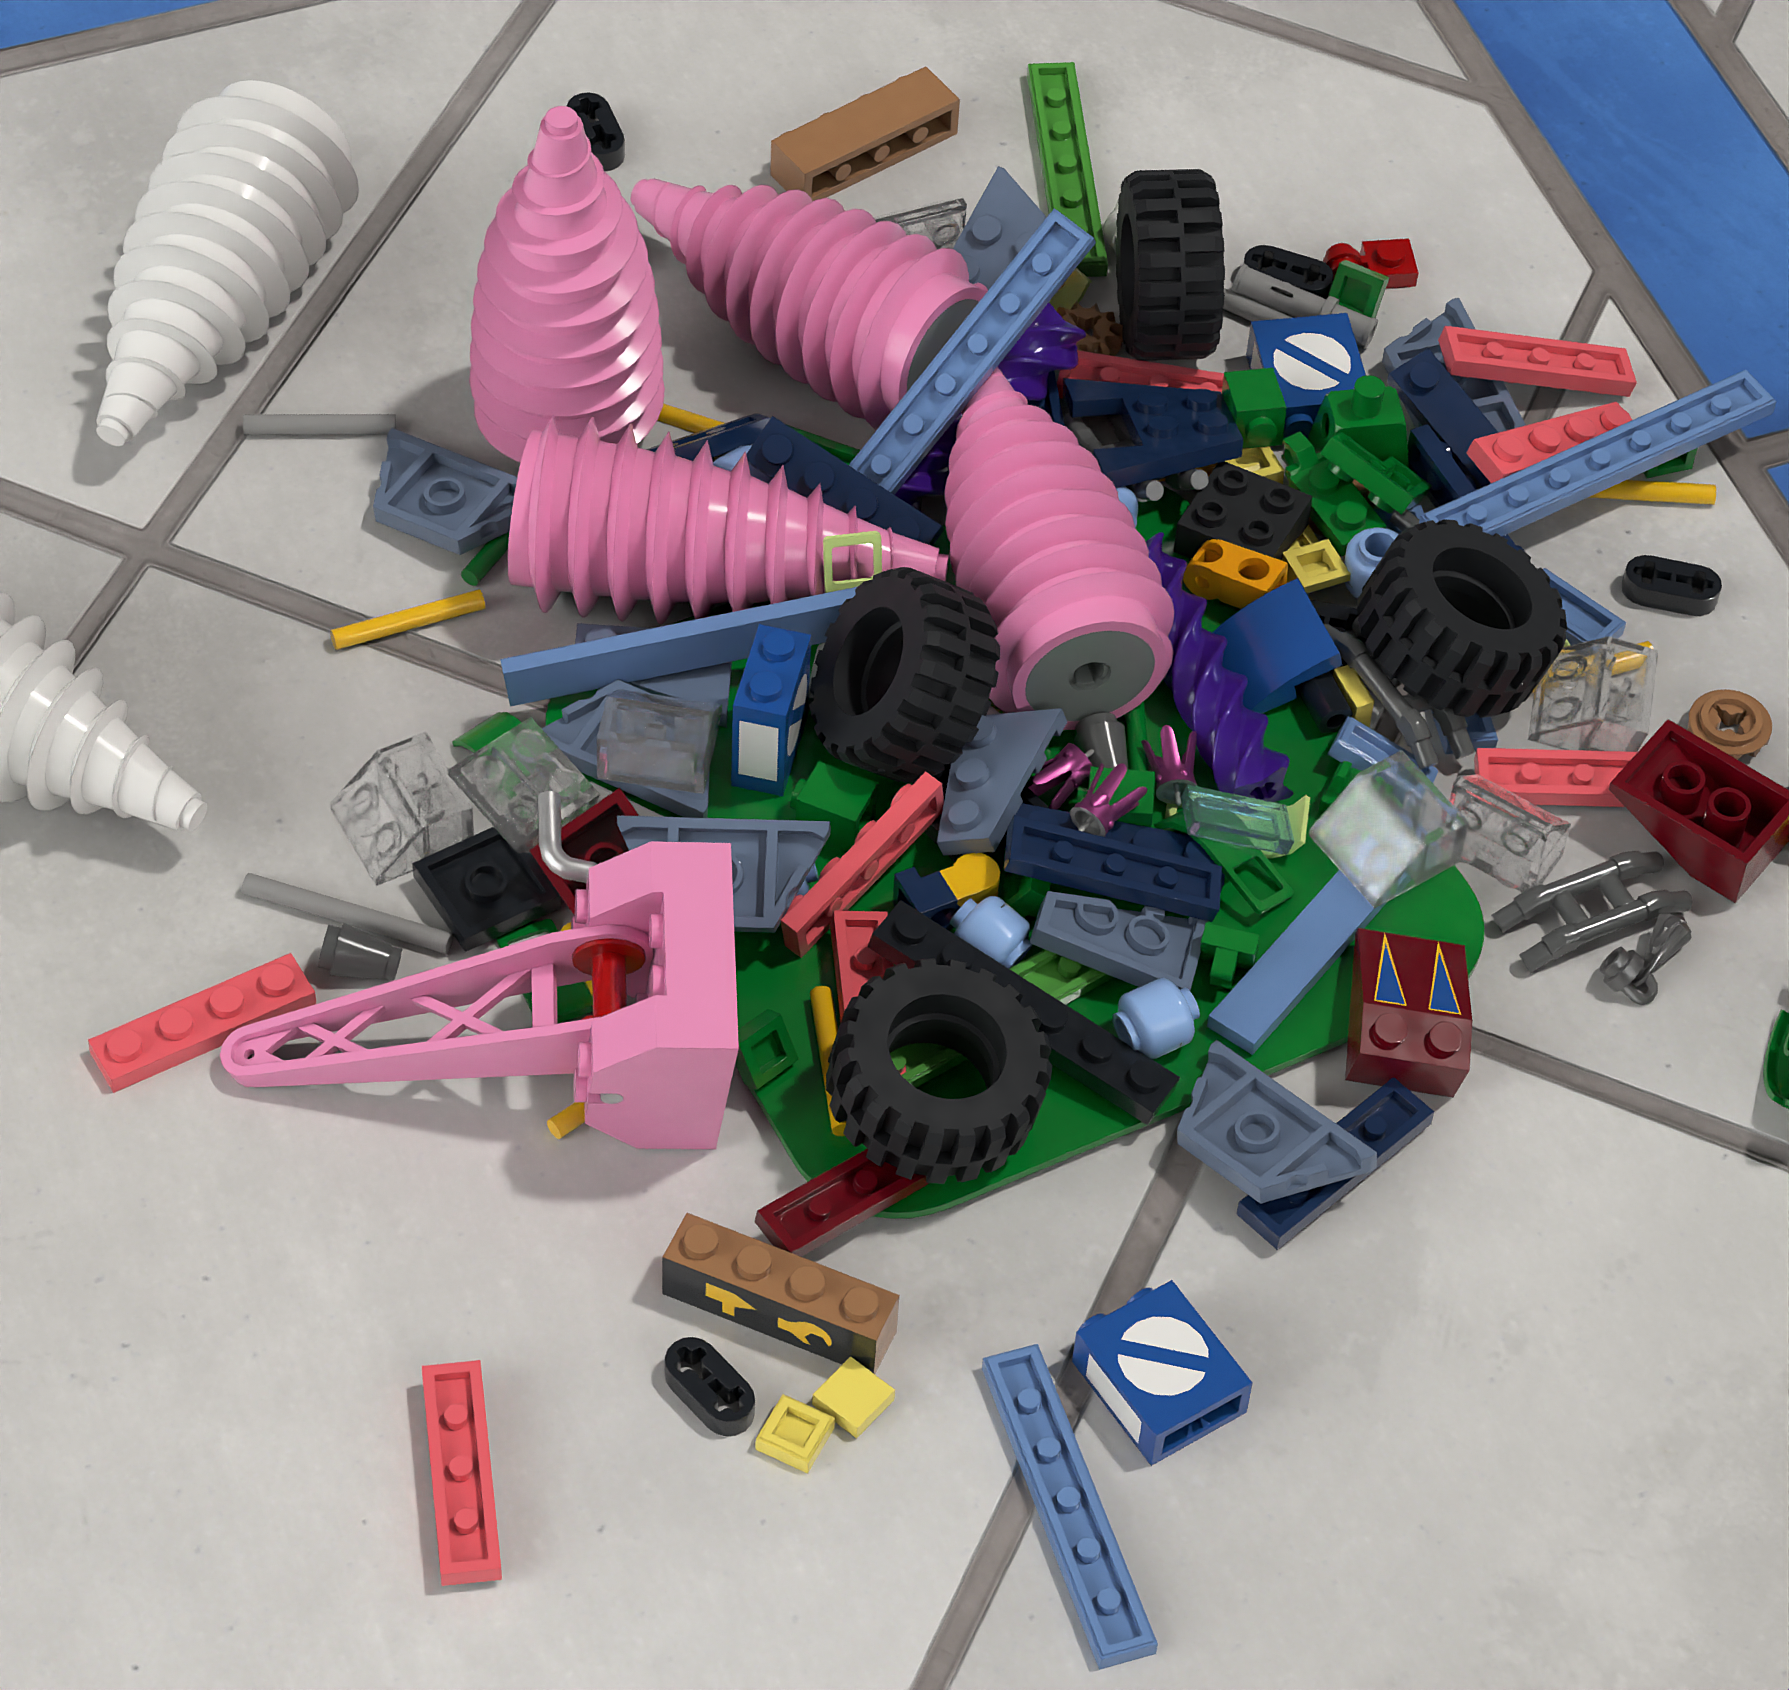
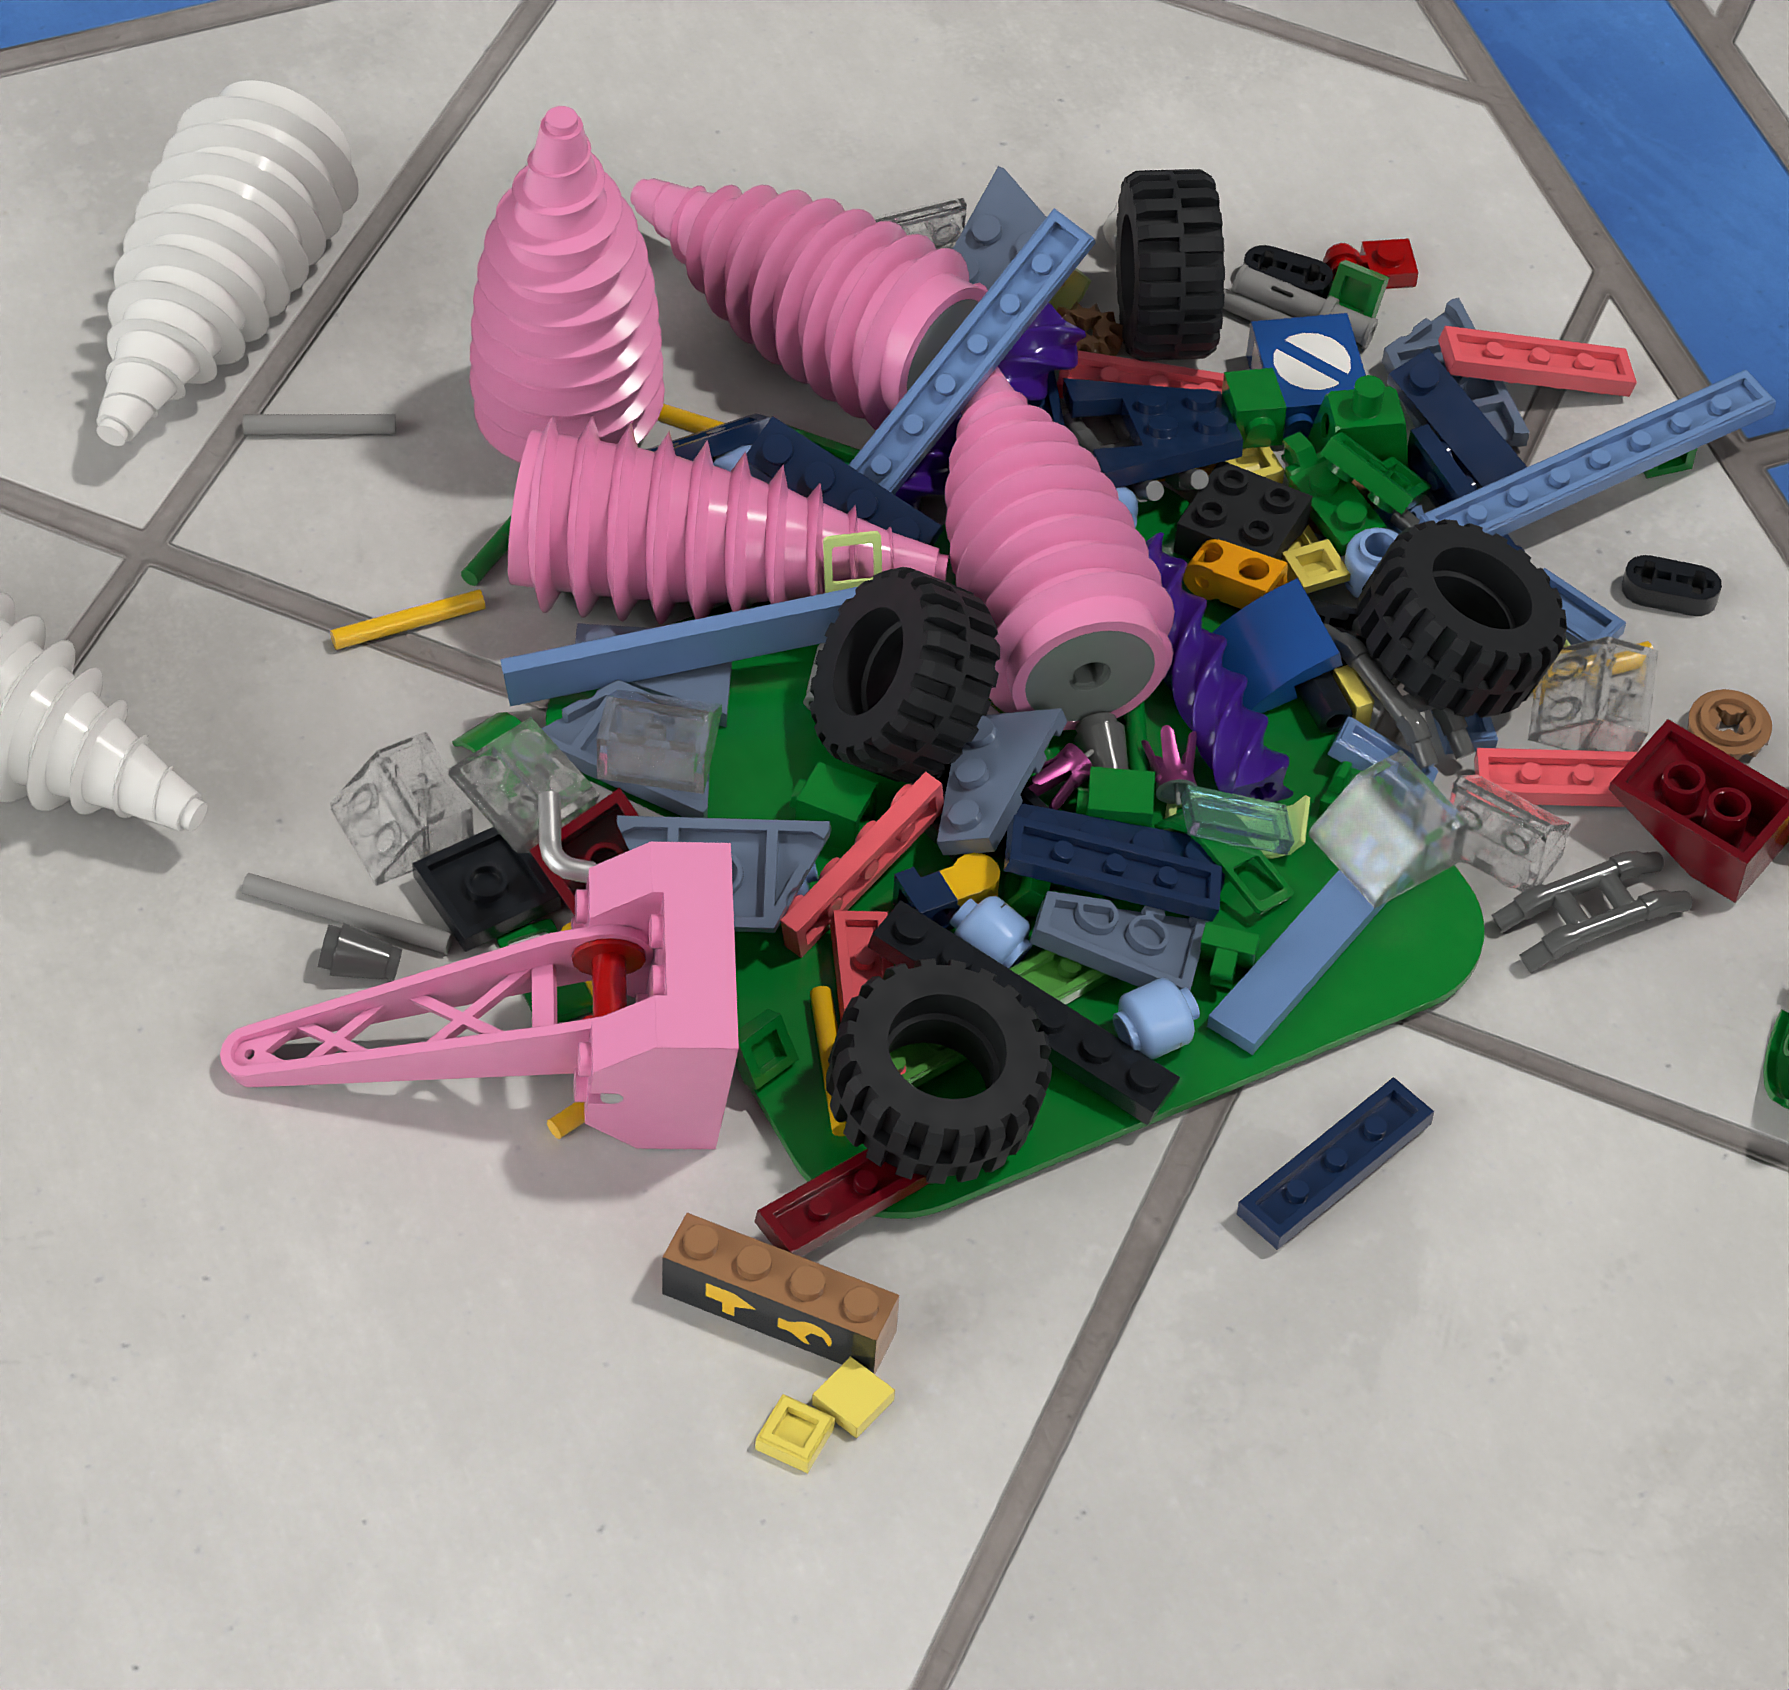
(199, 1022): coral plate -> none
(442, 495): sand blue wing -> none
(461, 1473): coral plate -> none
(603, 129): black beam -> none
(700, 1393): black beam -> none
(770, 710): blue brick -> none
(865, 135): medium nougat brick -> none
(1066, 154): bright green tile -> none
(1069, 1507): medium blue tile -> none
(1094, 813): flat silver piece -> none
(1161, 1371): blue brick -> none
(1264, 1133): sand blue wing -> none
(1409, 1013): dark red slope -> none
(1524, 446): coral plate -> none
(1628, 966): flat silver piece -> none
(1660, 492): yellow bar -> none

